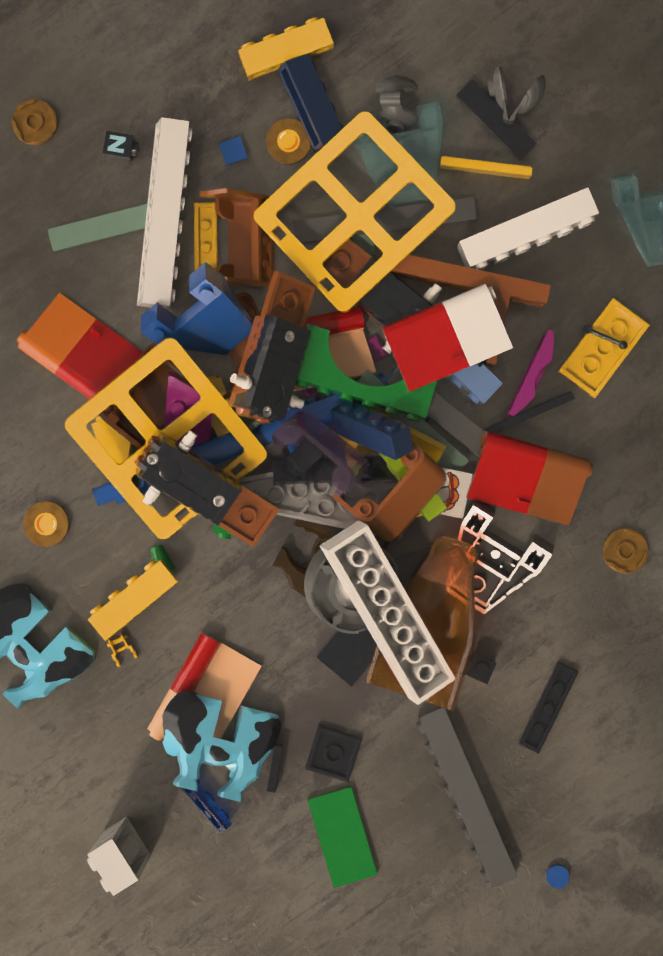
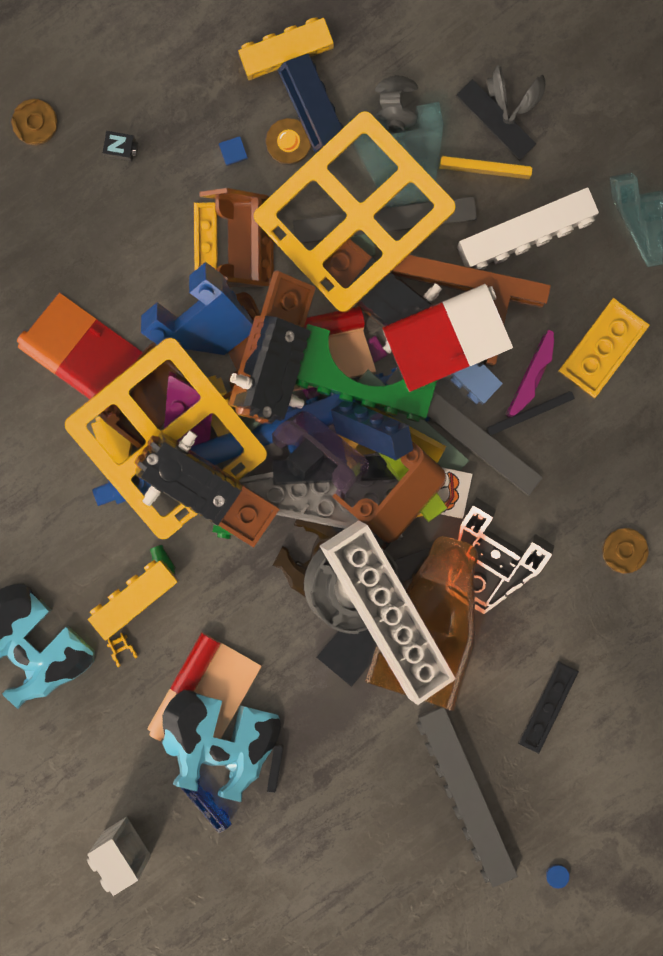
(46, 524): pearl gold tile -> none
(99, 227): sand green tile -> none
(163, 212): white brick -> none
(333, 753): black tile -> none
(342, 836): green tile -> none
(480, 668): black brick -> none
(528, 478): door -> none
(588, 329): black hinge -> none

